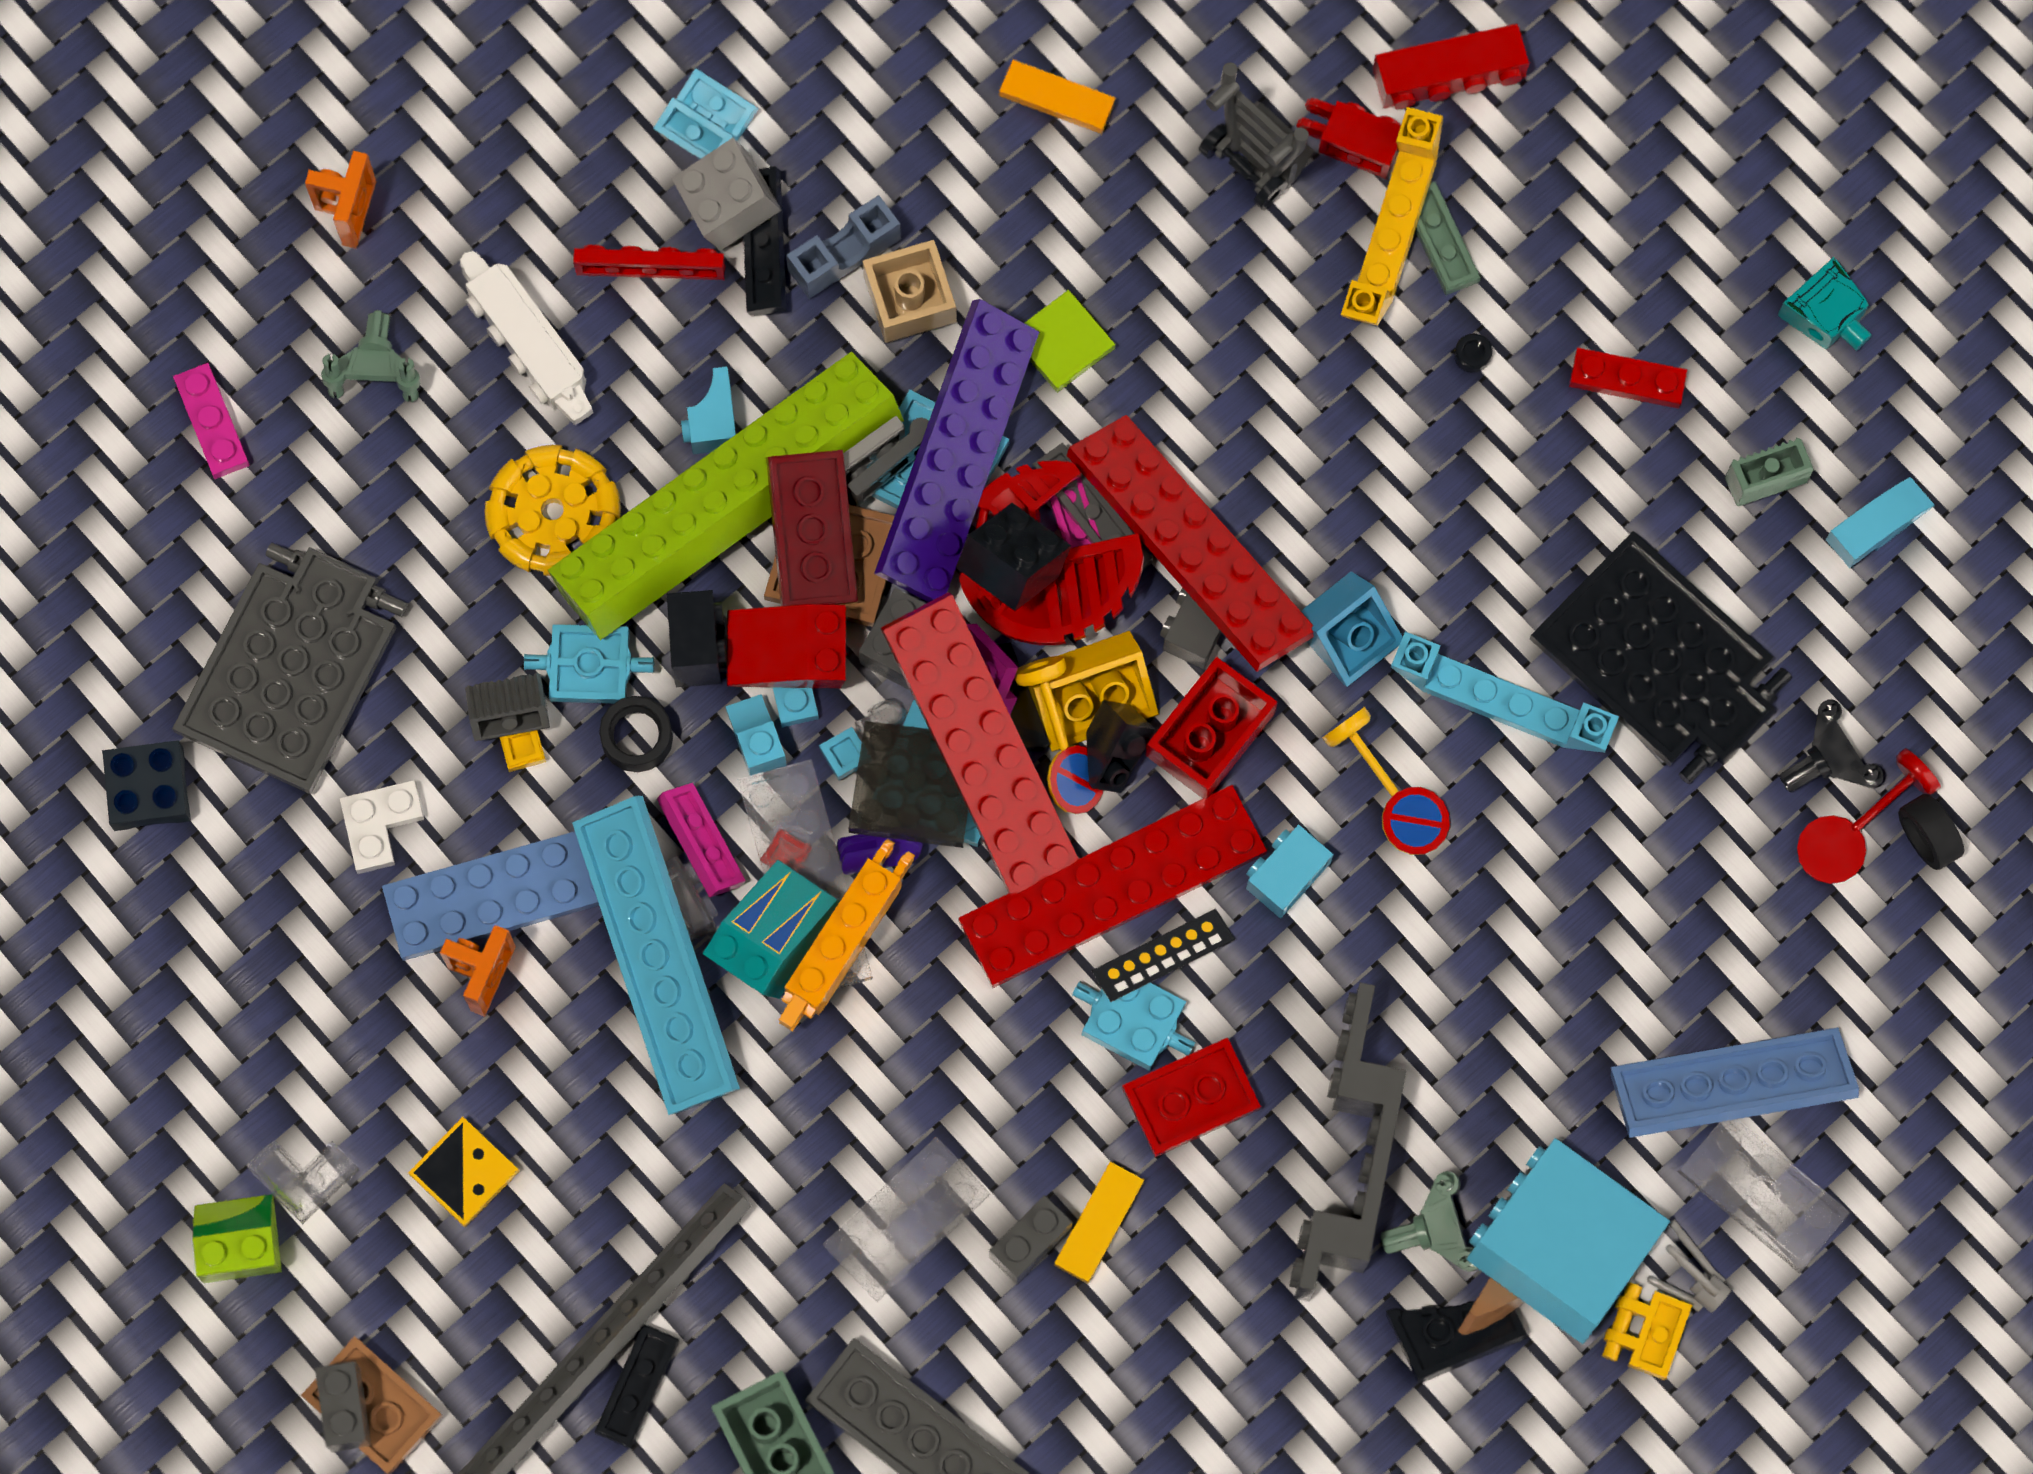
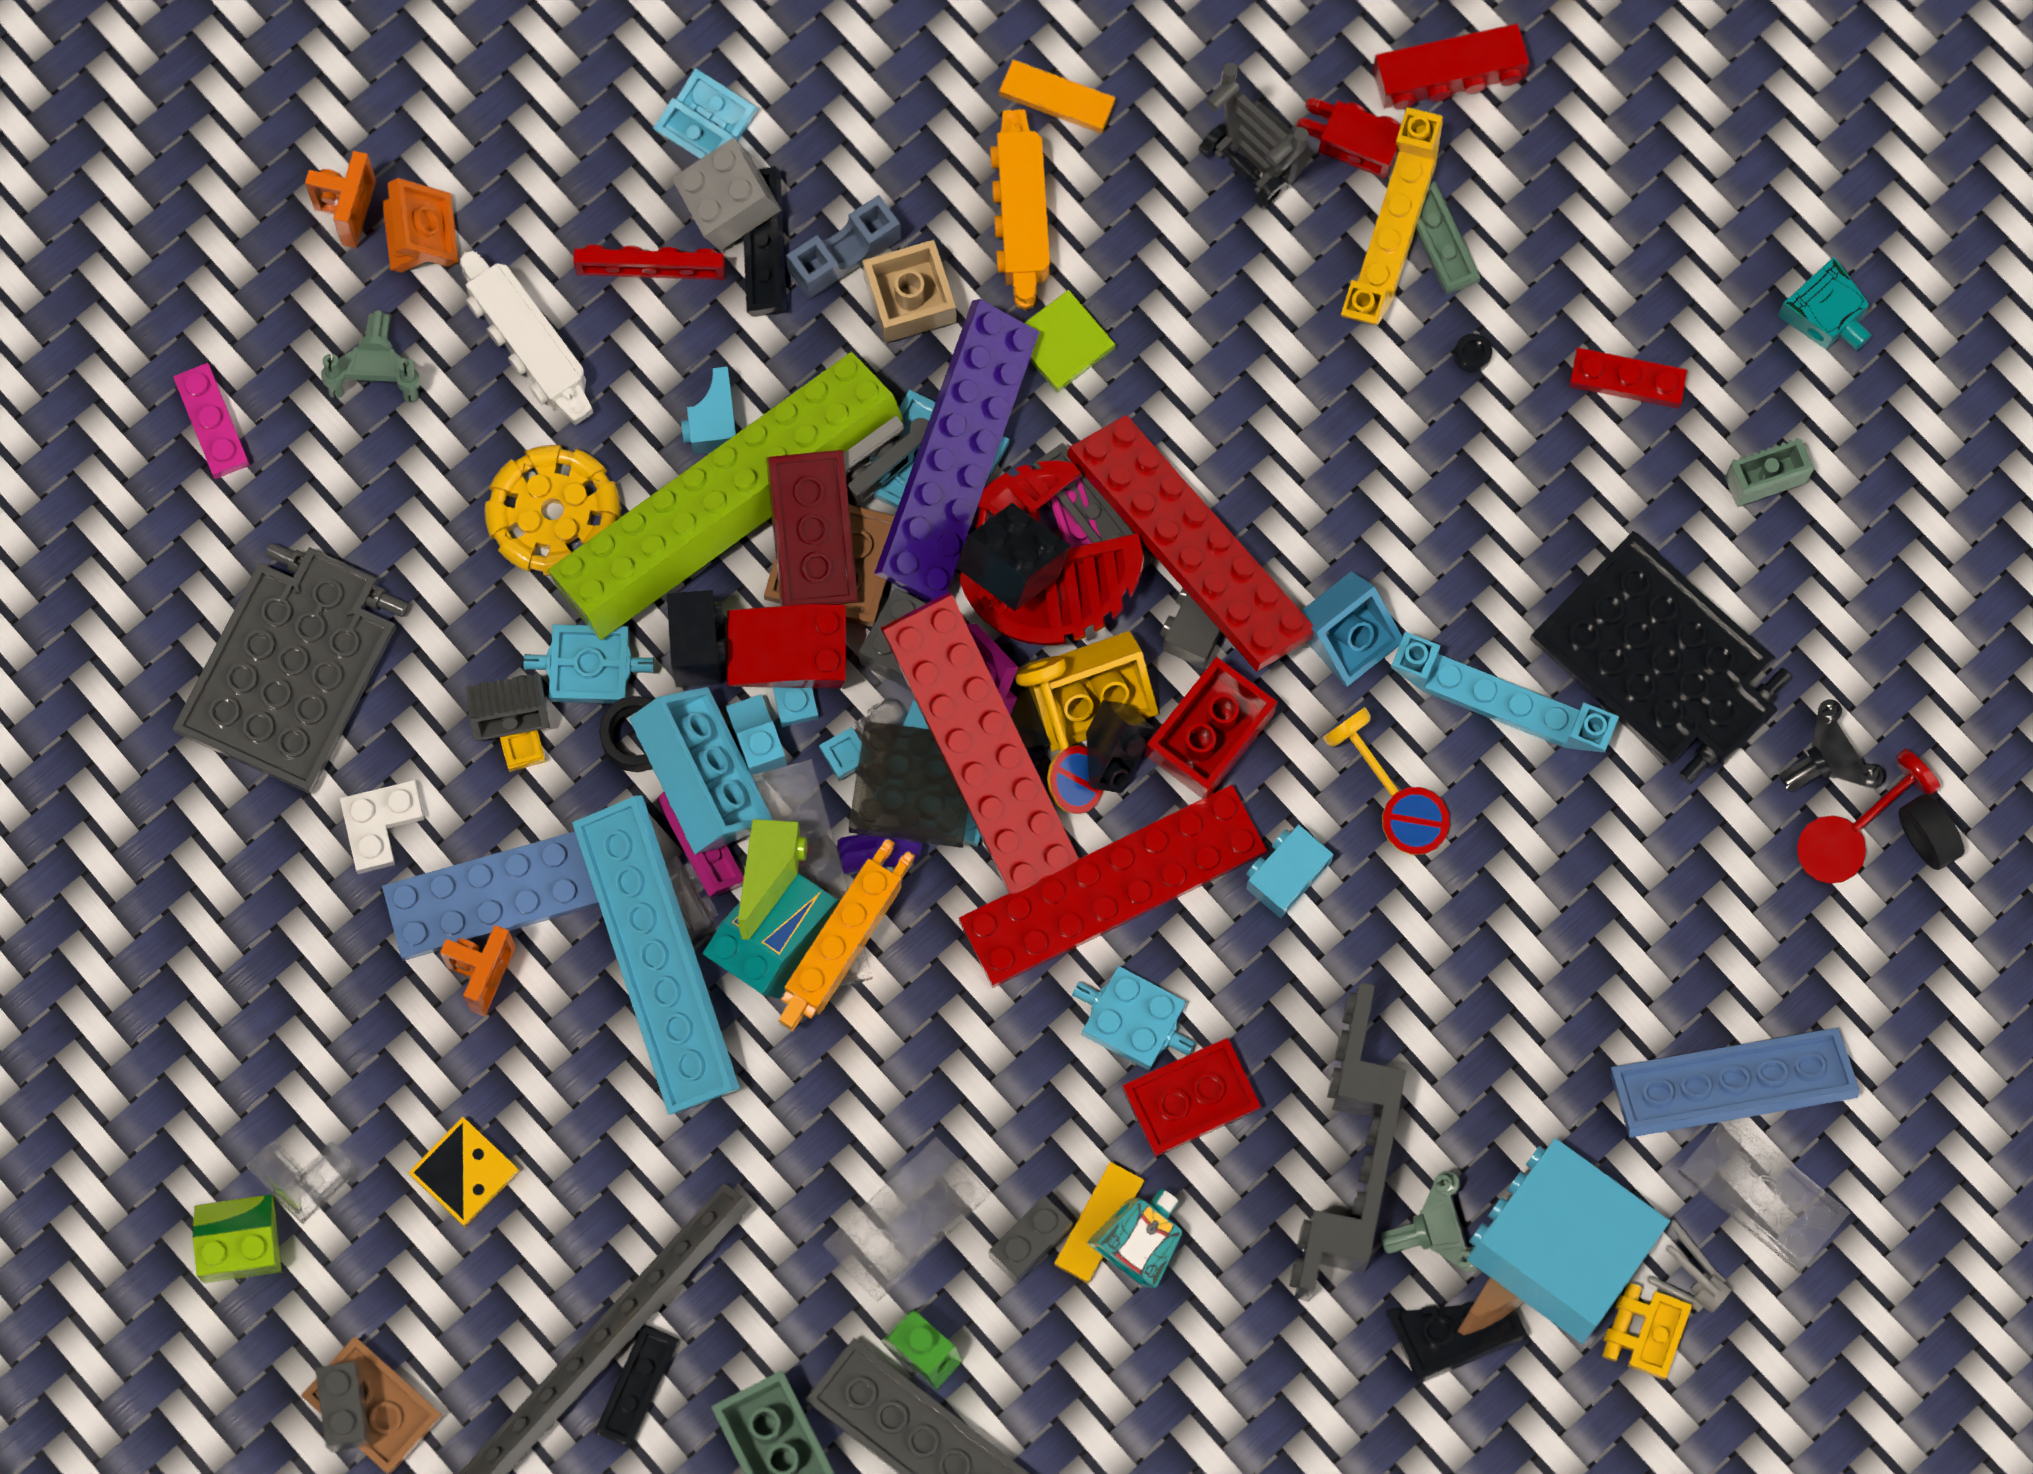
(146, 785): black brick -> none
(419, 226): none -> orange bracket
(699, 768): none -> medium azure slope
(769, 870): none -> lime slope
(922, 1348): none -> bright green torso
(1023, 207): none -> light orange hinge
(1140, 1238): none -> torso
(1163, 955): black sticker -> none
(1879, 521): medium azure slope -> none

